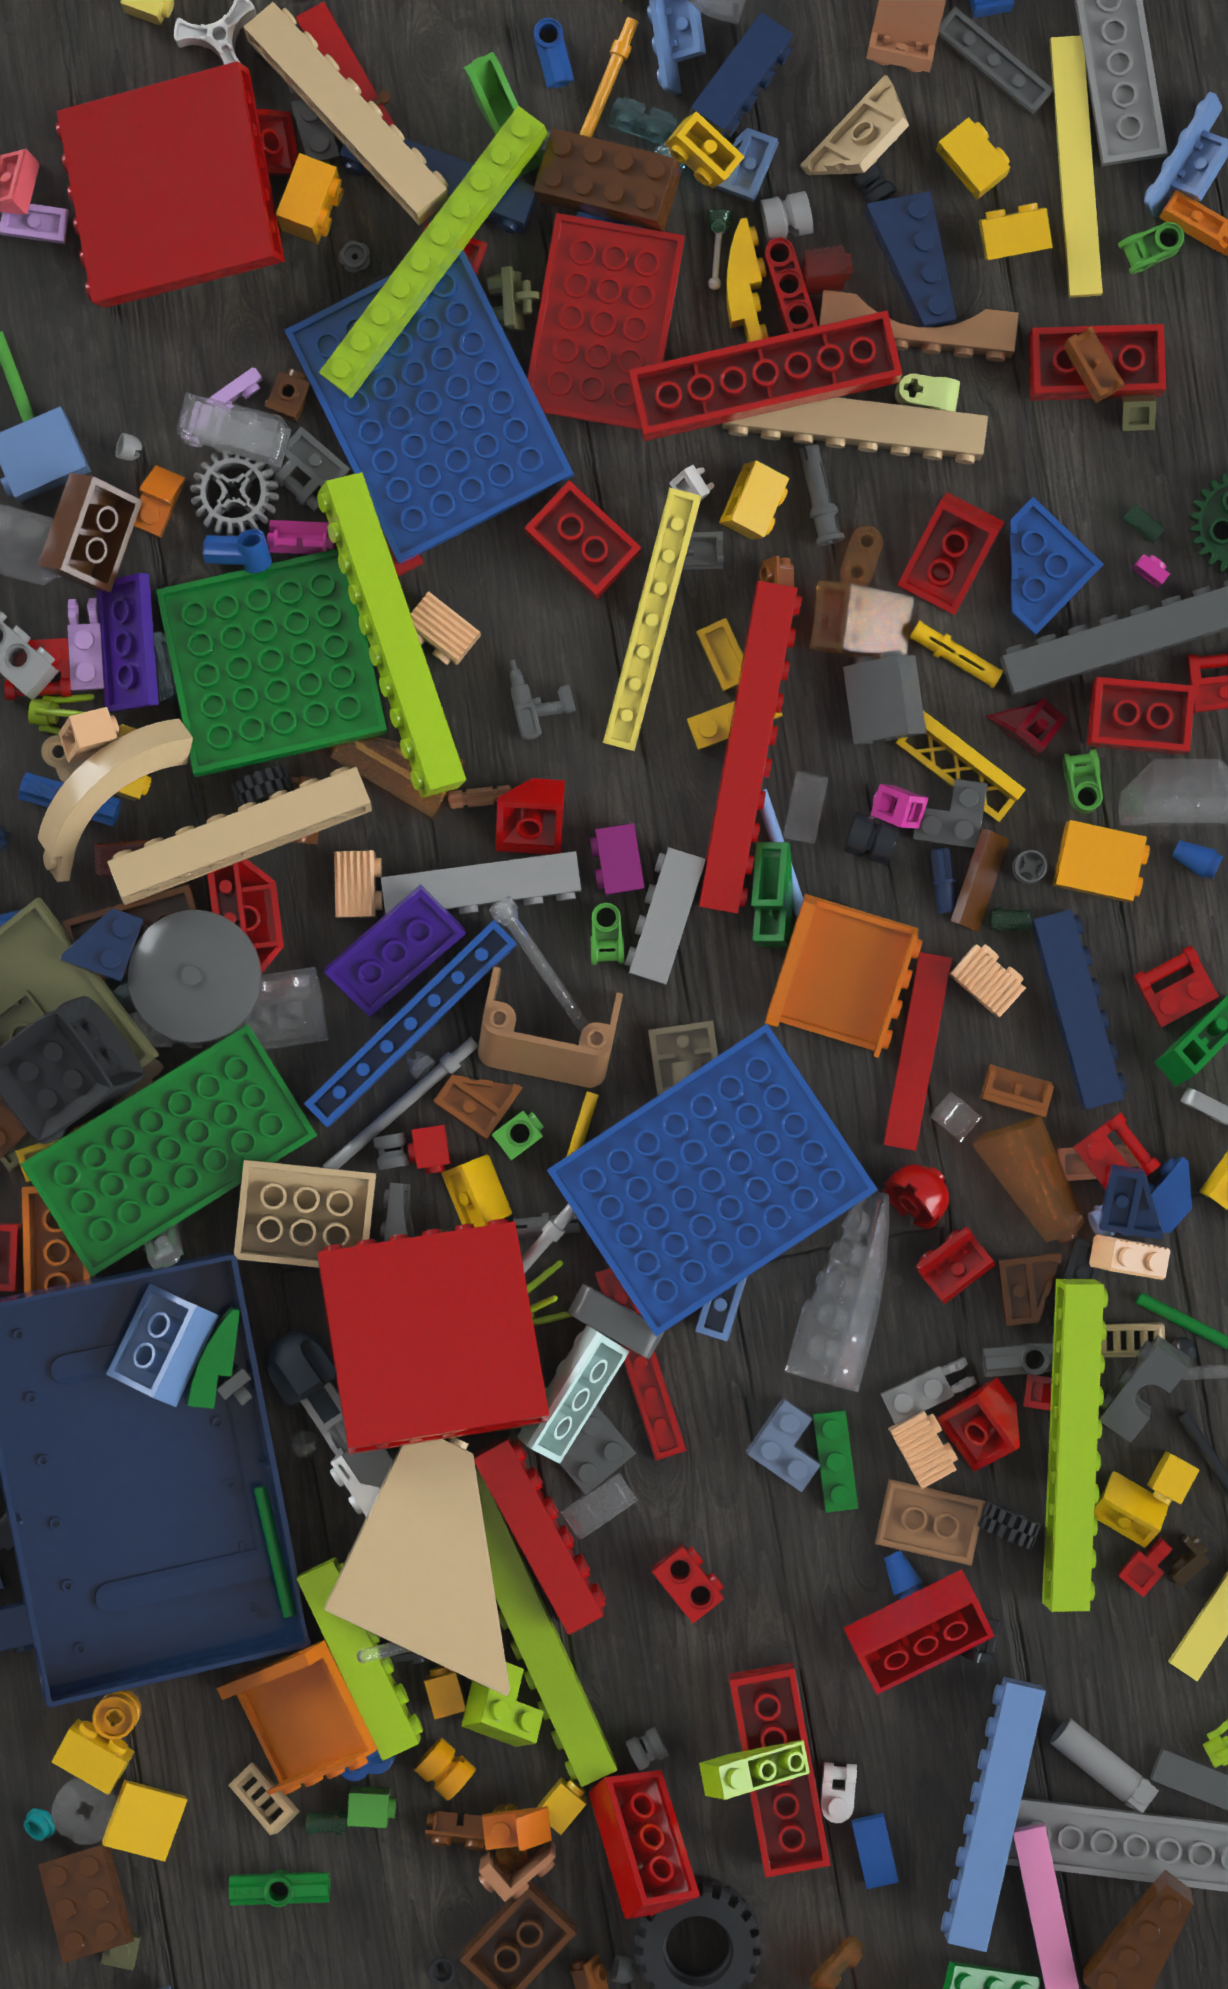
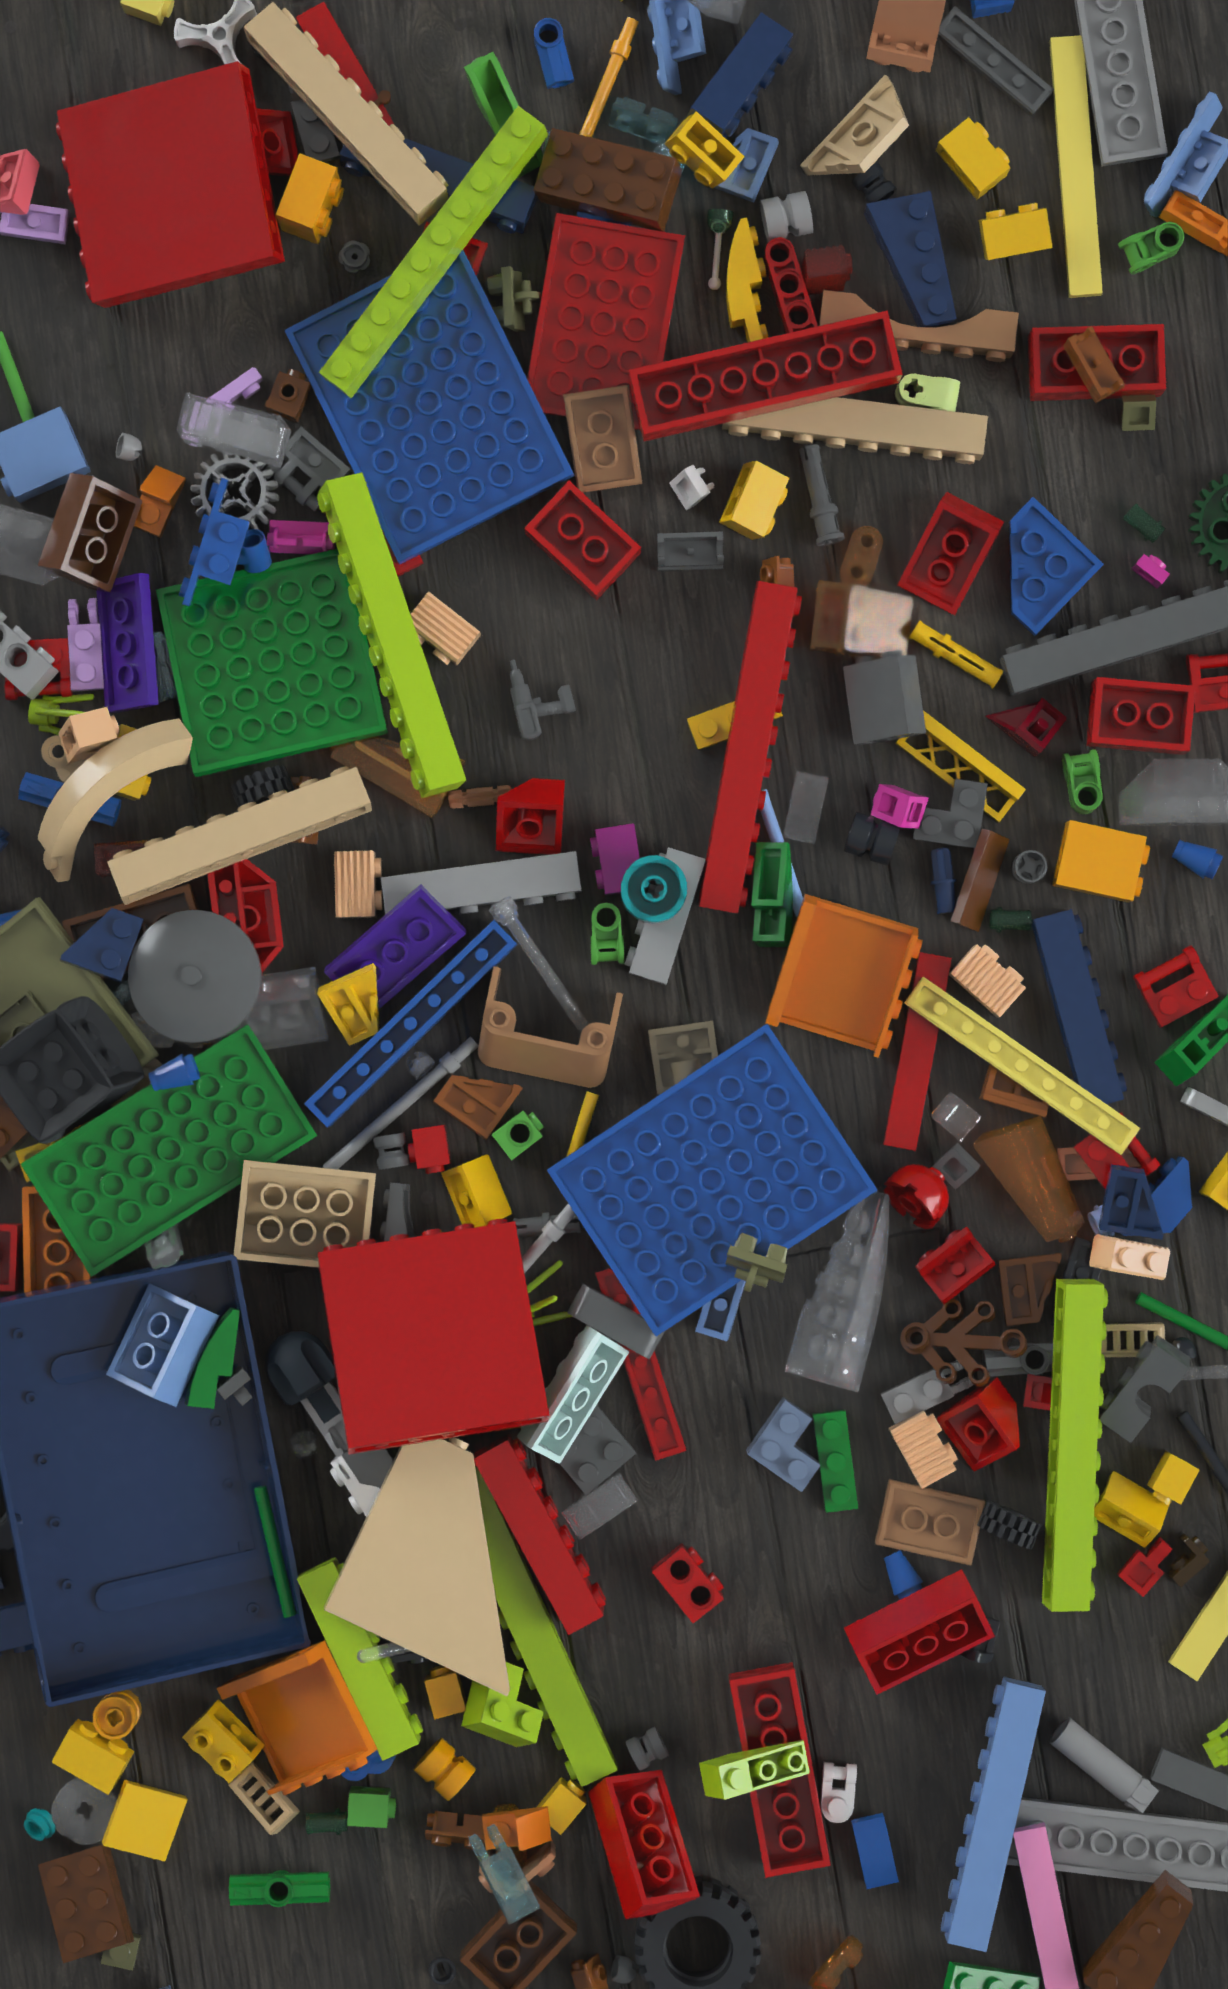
(175, 1073): none -> blue cone
(219, 546): none -> blue bracket
(223, 1741): none -> yellow brick
(353, 1003): none -> yellow wing
(505, 1877): none -> clear light blue hinge
(603, 438): none -> medium nougat tile
(643, 905): none -> teal brick
(652, 619): light yellow tile -> none
(722, 652): yellow tile -> none
(754, 1267): none -> olive hips
(957, 1166): none -> dark grey tile
(957, 1341): none -> reddish brown plant
(1022, 1066): none -> light yellow tile

